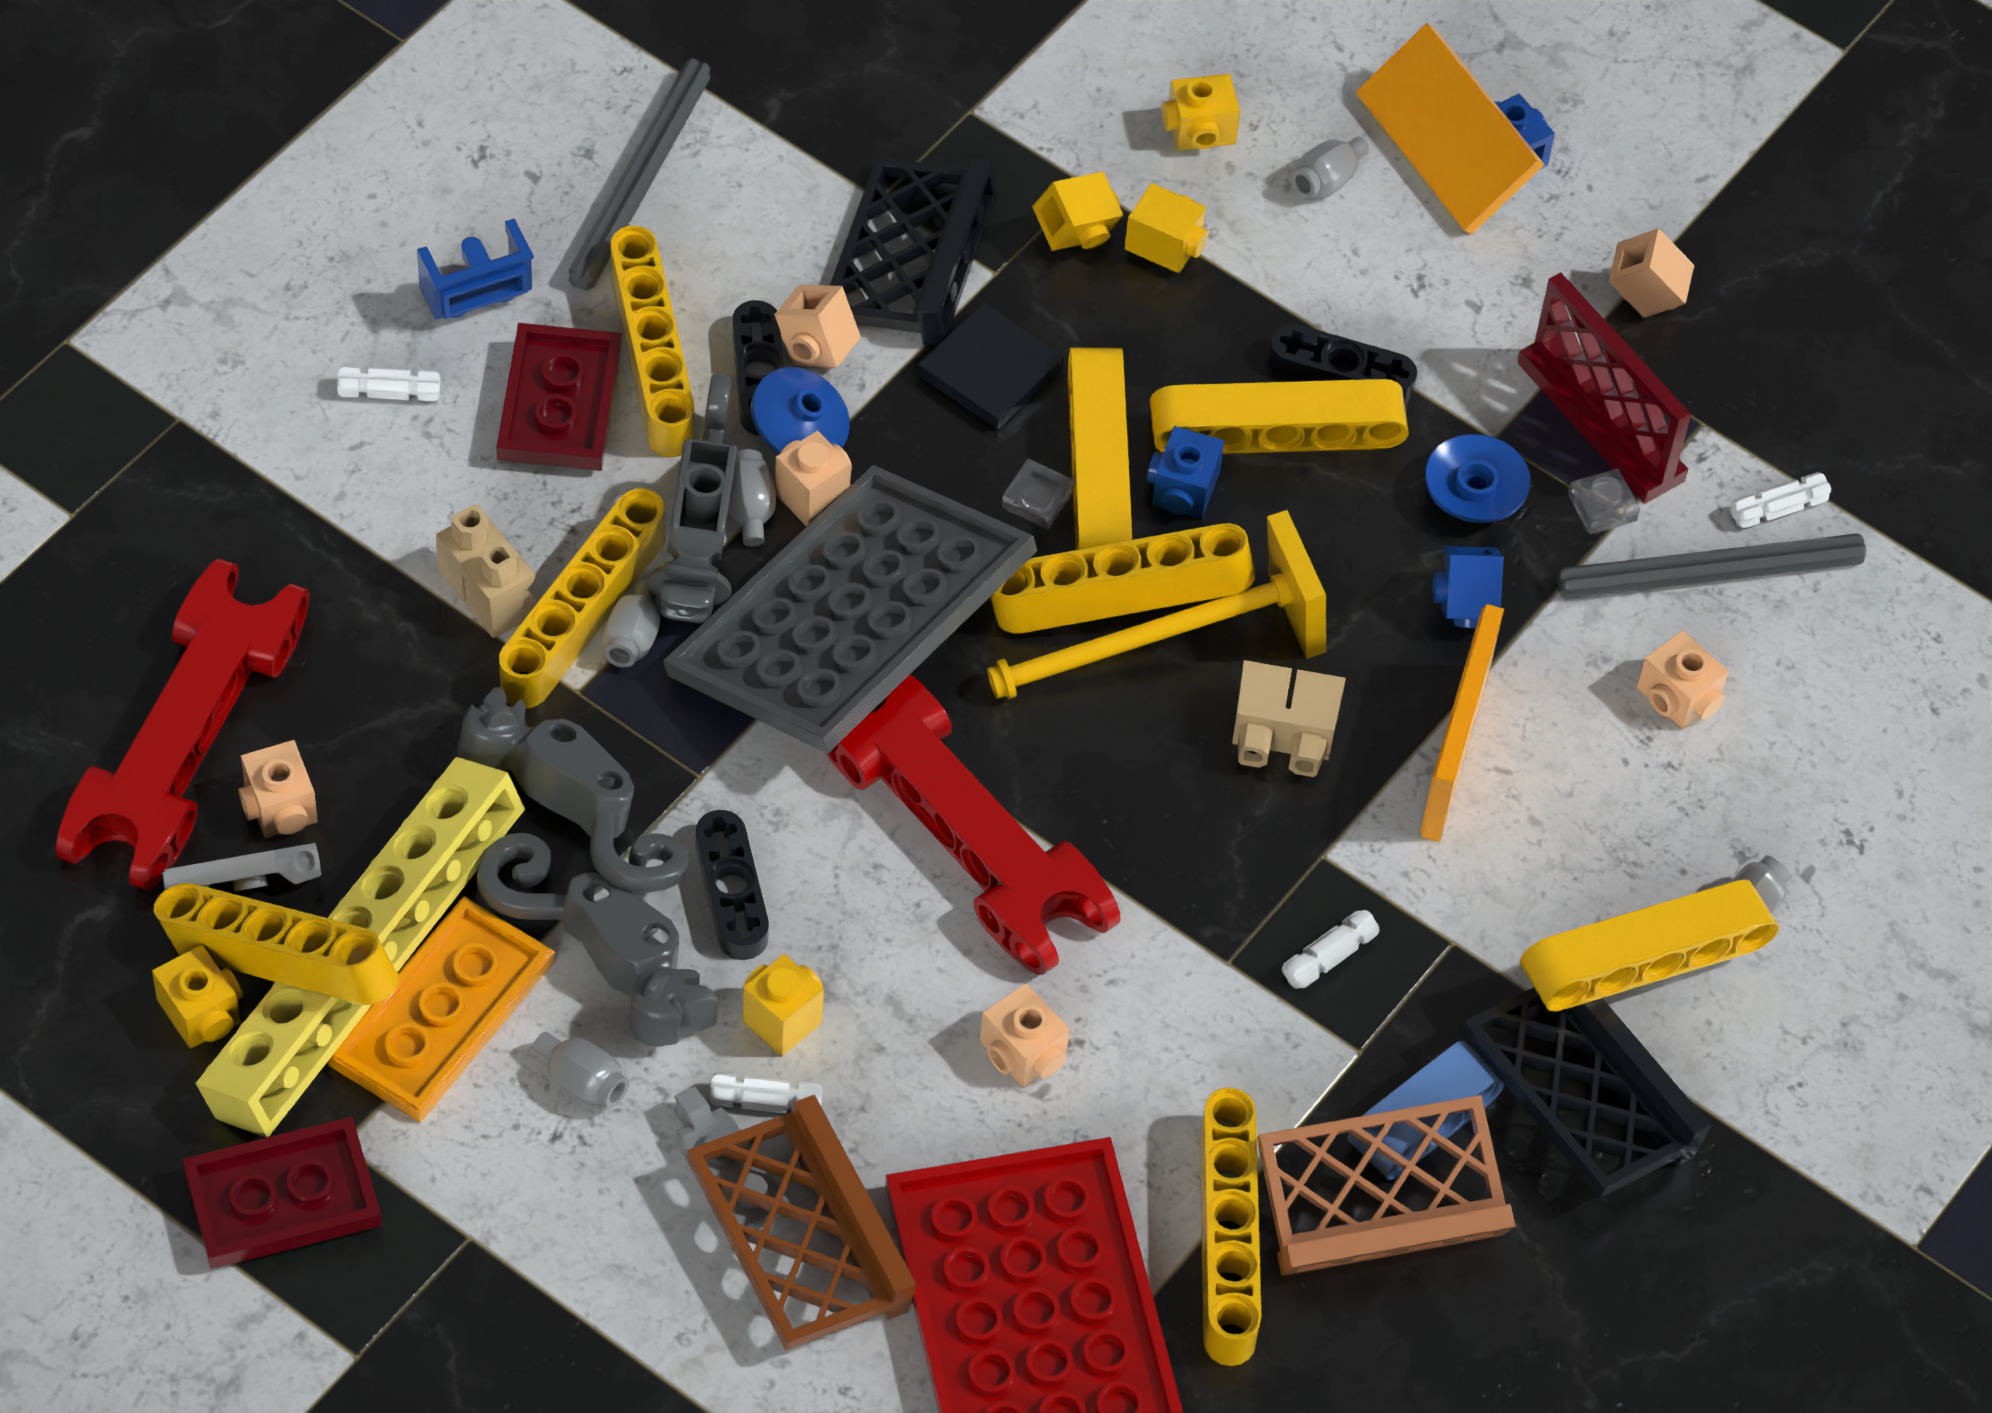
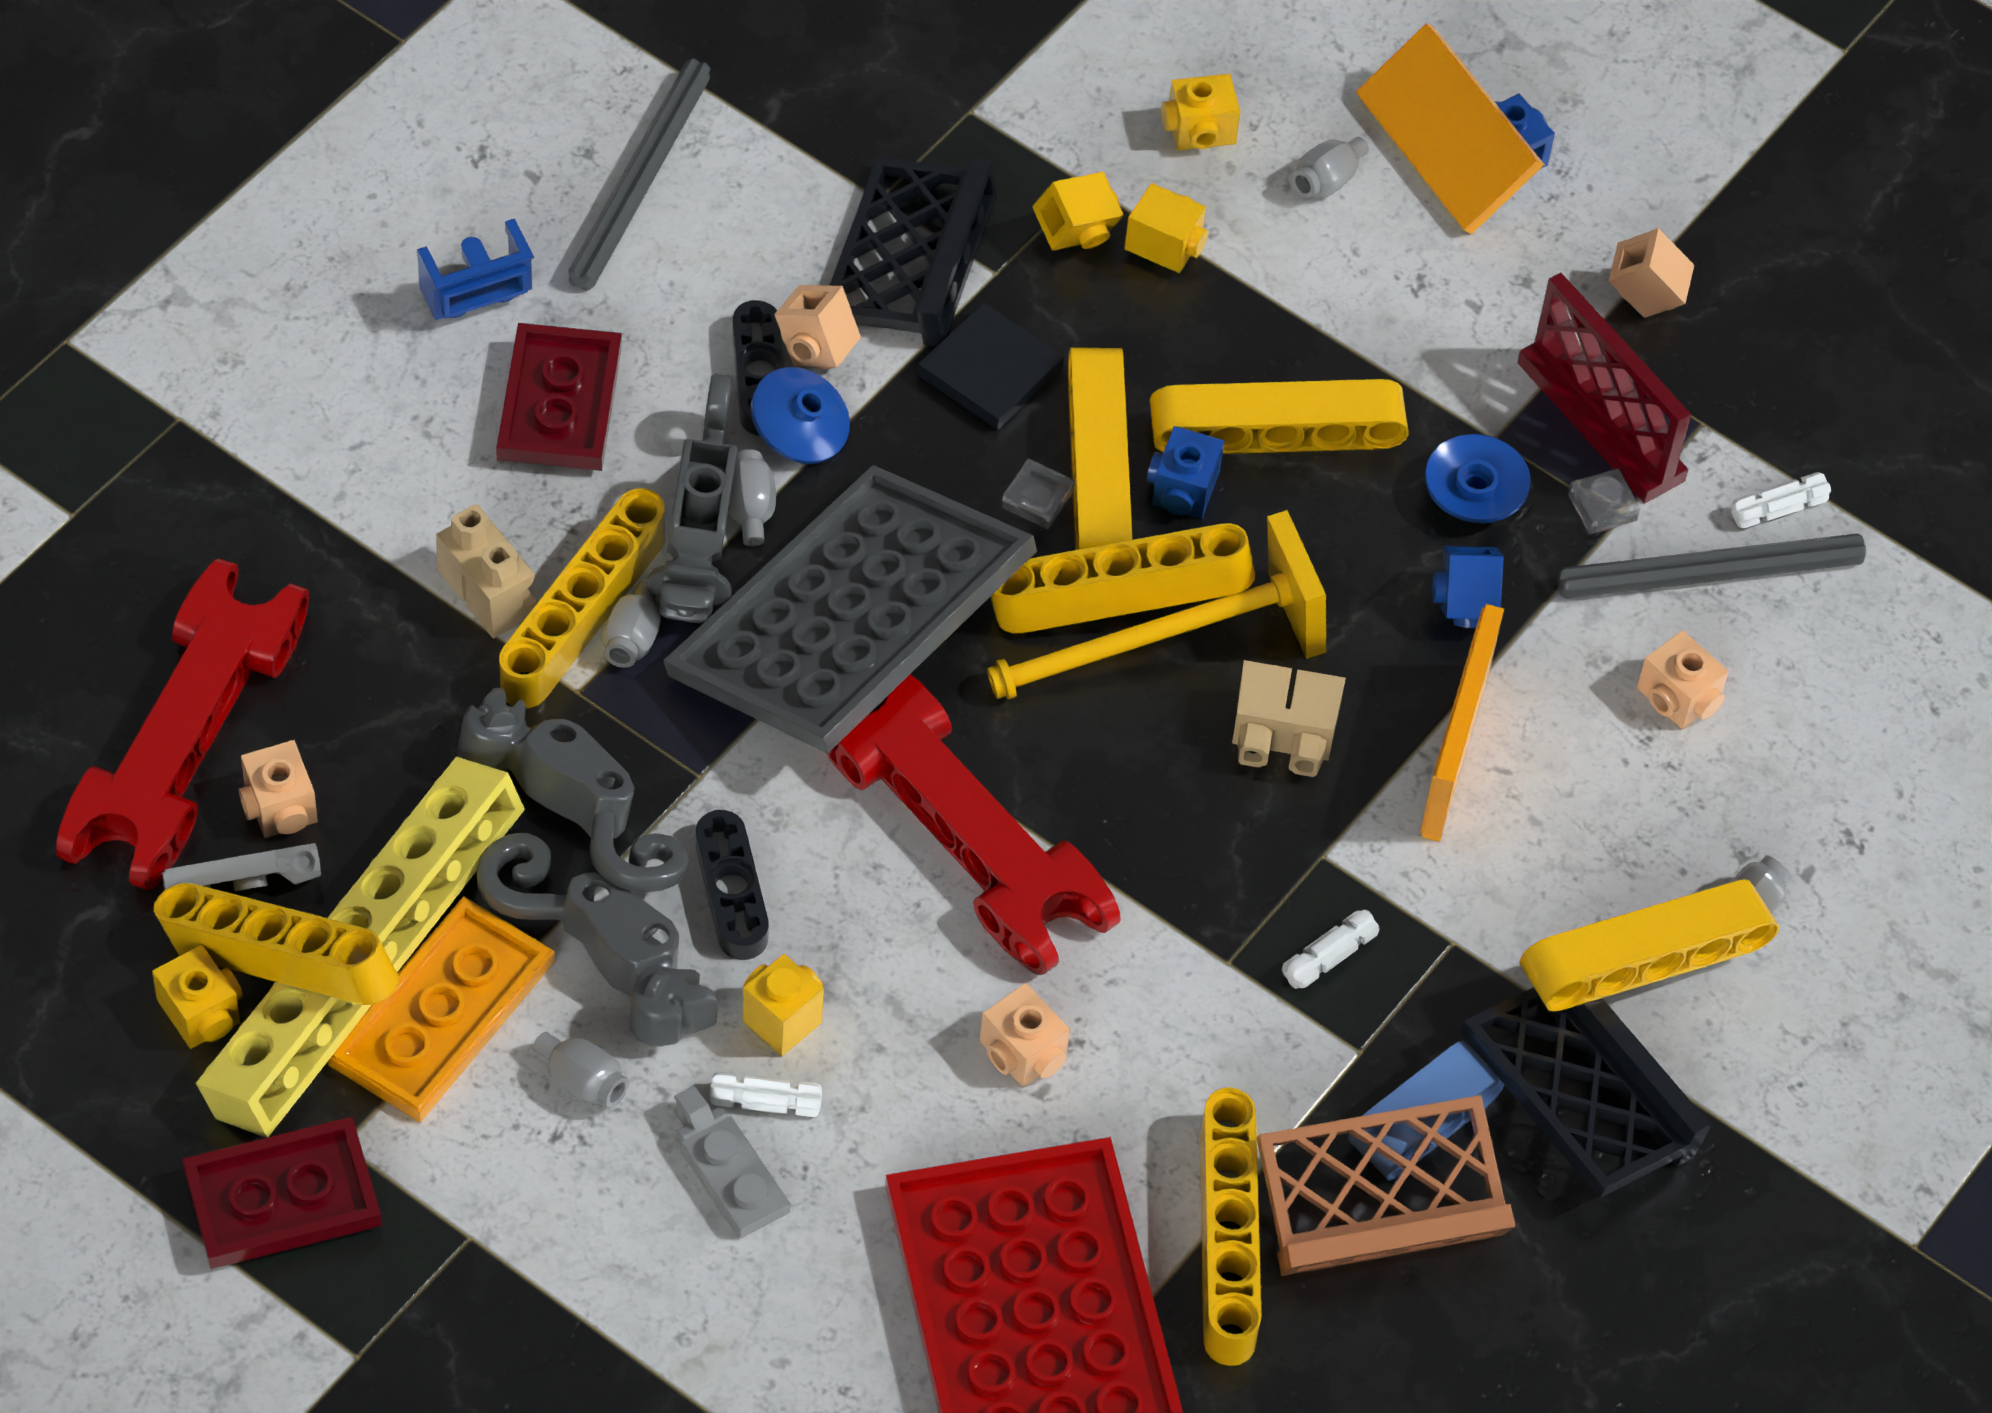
(388, 383): white axle -> none
(652, 340): yellow beam -> none
(811, 475): light nougat brick -> none
(849, 1213): dark orange fence -> none
(1331, 346): black beam -> none

